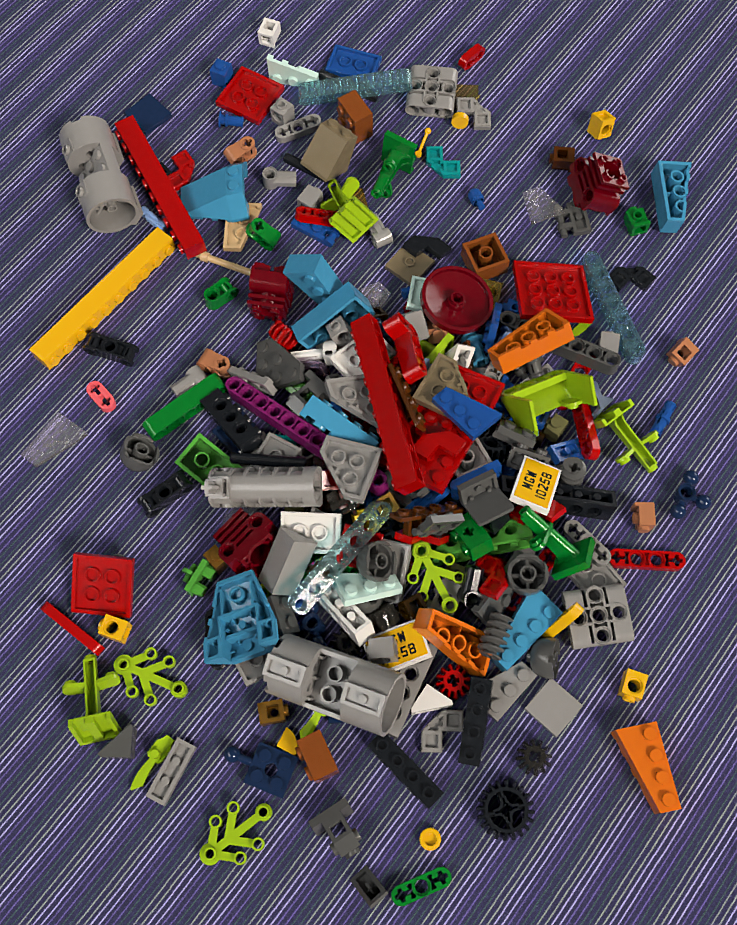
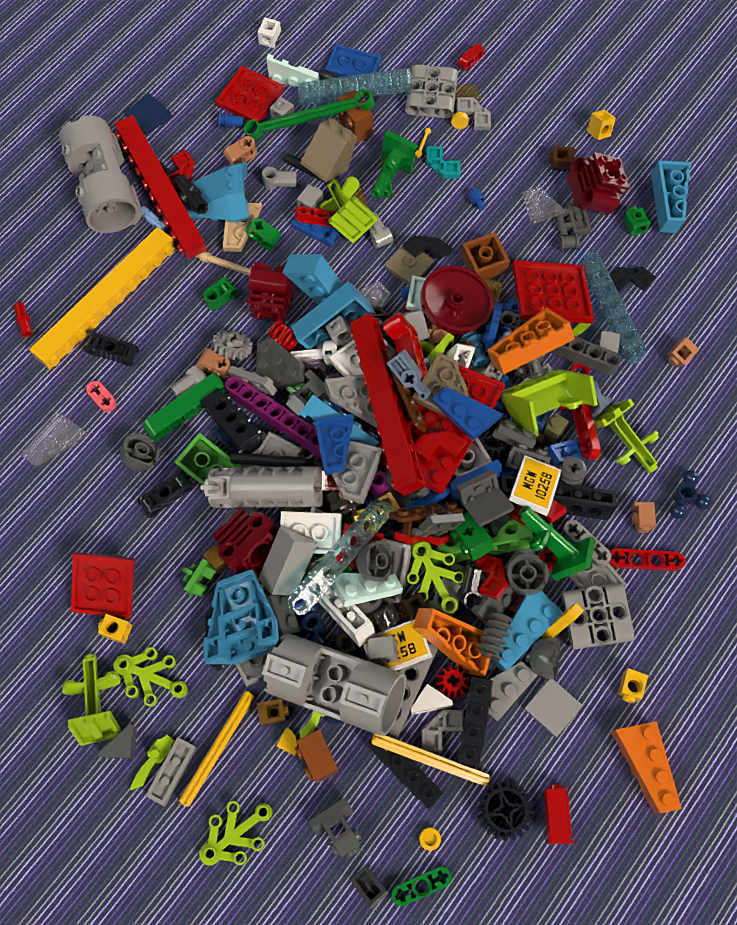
(23, 319): none -> red axle
(72, 628): red beam -> none
(190, 194): none -> black piece
(216, 749): none -> yellow axle
(221, 73): blue brick -> none
(232, 344): none -> light grey gear
(256, 773): dark blue plate -> none
(308, 120): light grey beam -> none
(309, 114): none -> green piece
(334, 441): none -> blue wing
(403, 366): none -> sand blue piece
(431, 759): none -> yellow axle
(535, 766): clear smoke gear -> none
(557, 815): none -> red window
(568, 241): none -> dark grey bush
(663, 417): blue pin -> none

